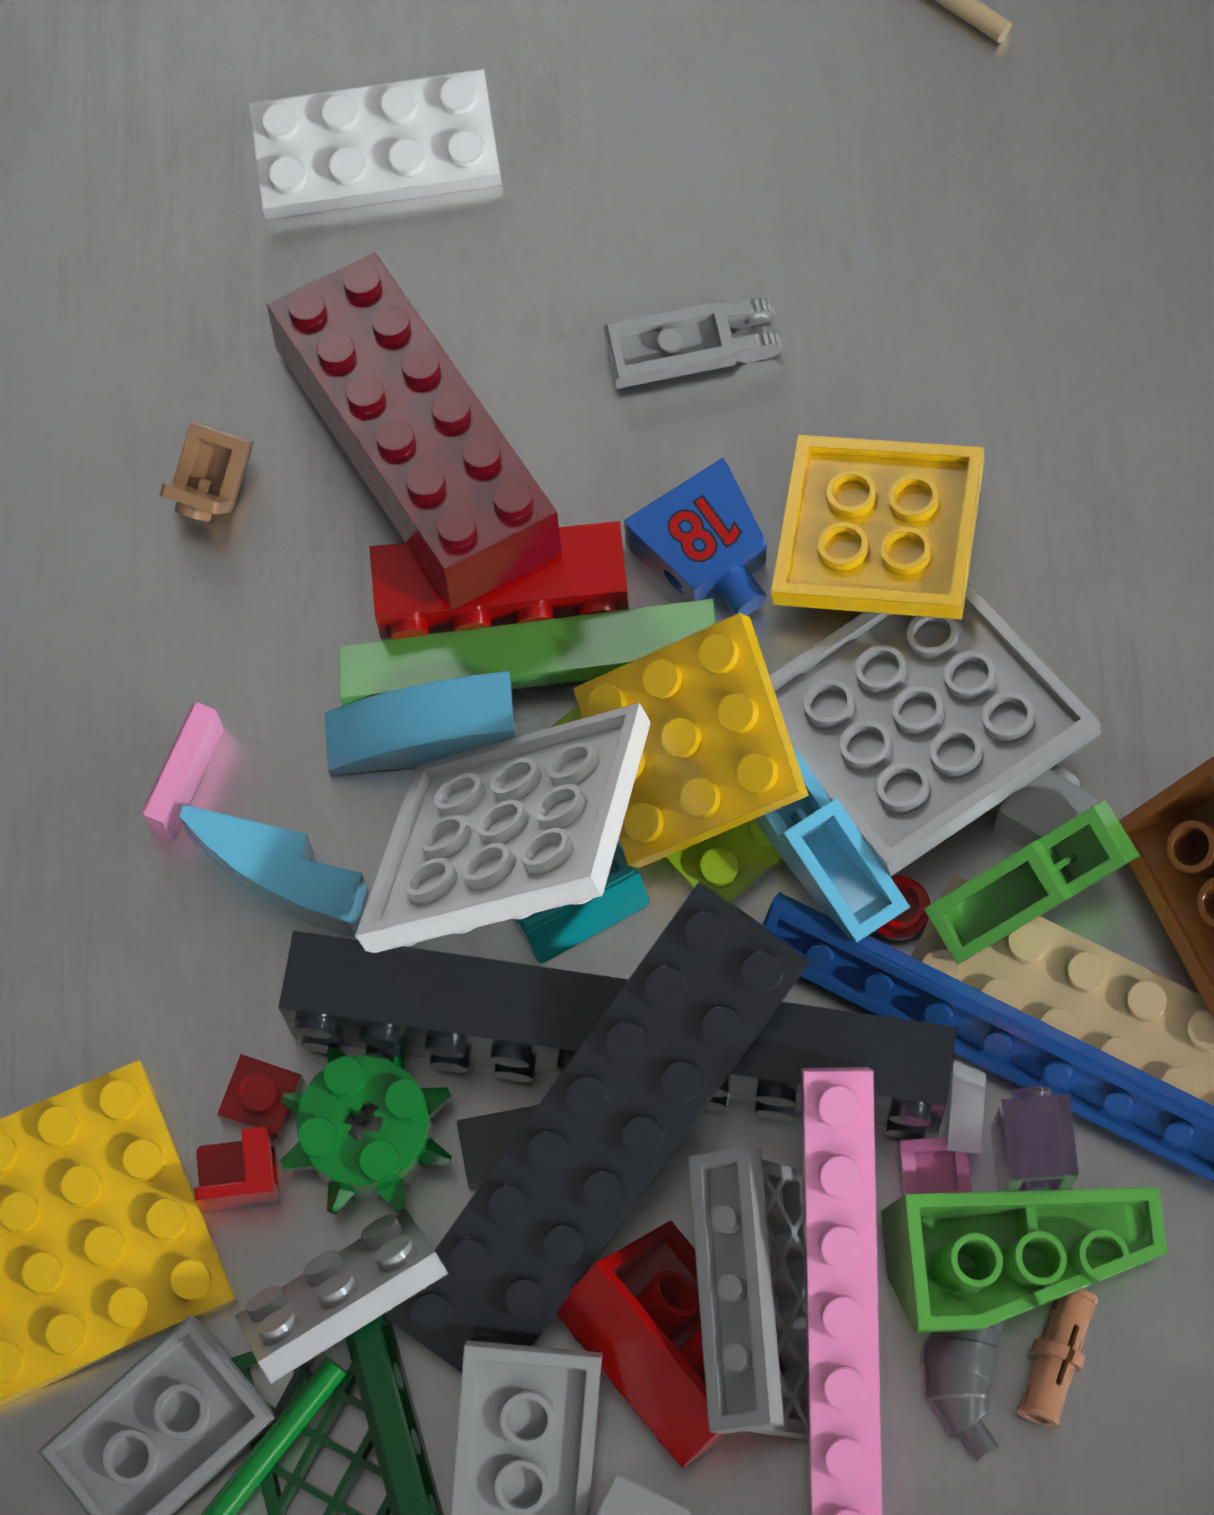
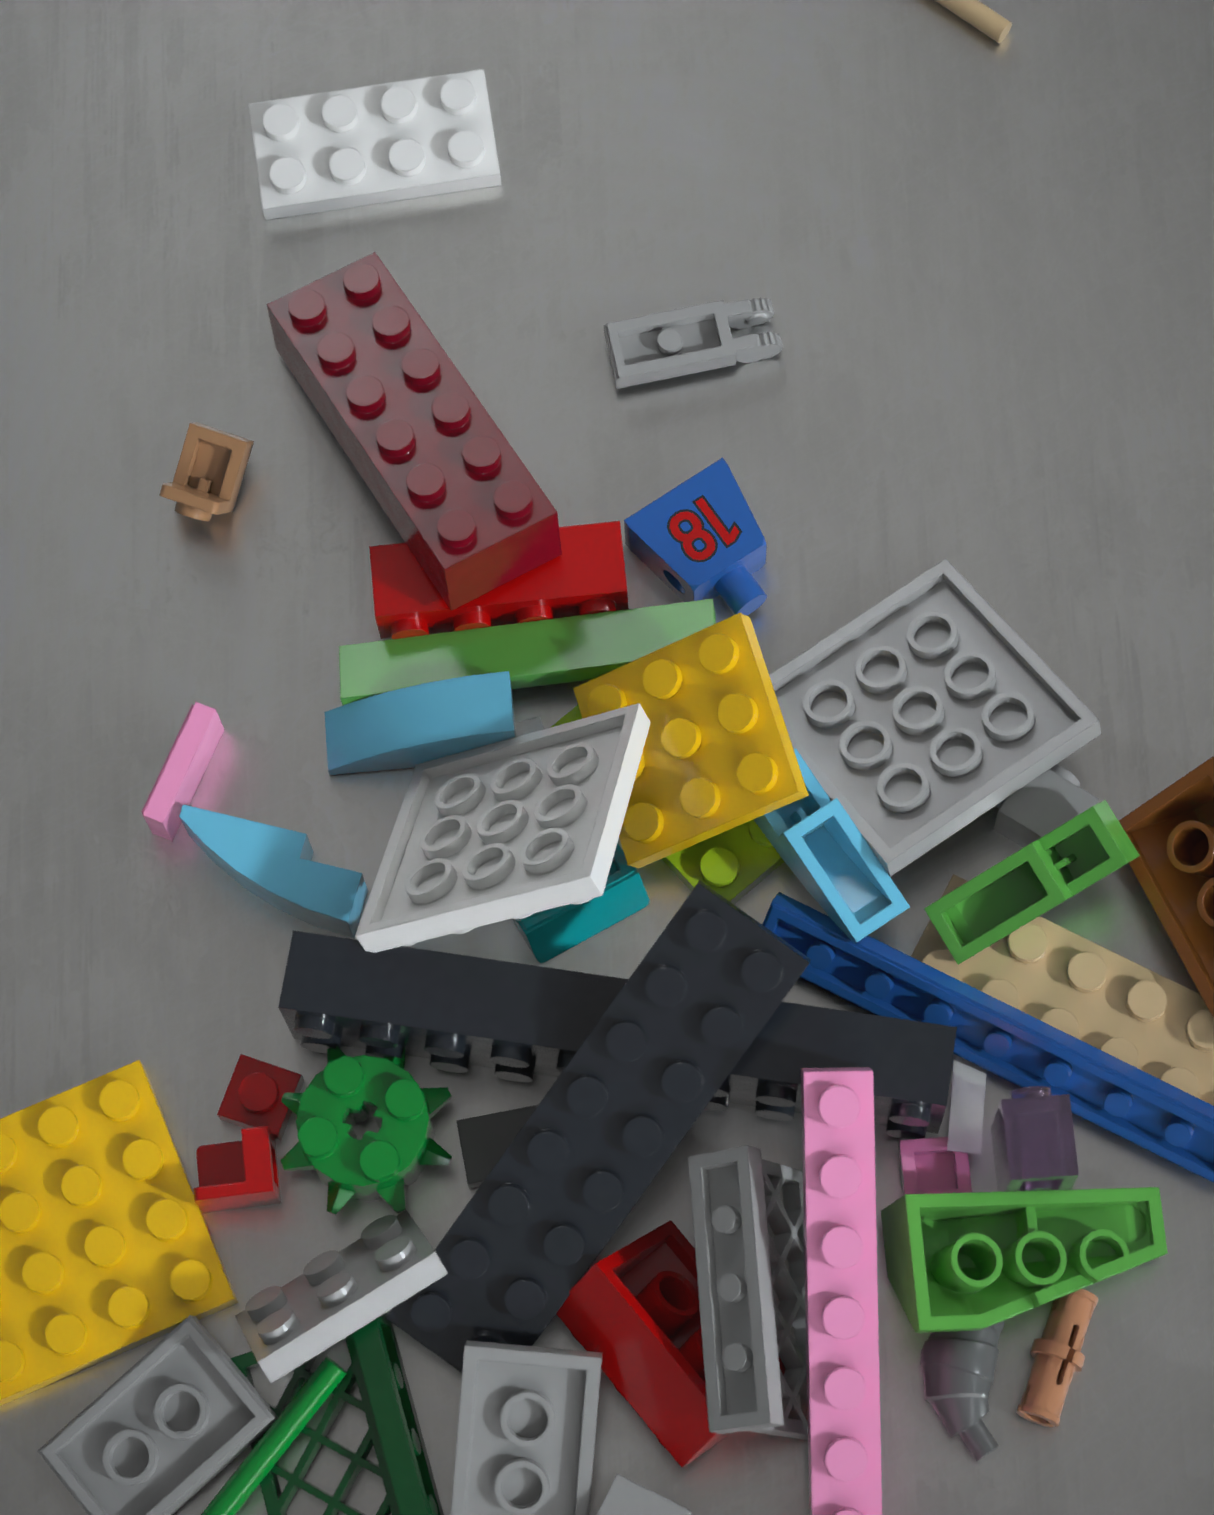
(878, 526): yellow plate -> none
(913, 919): red plate -> none

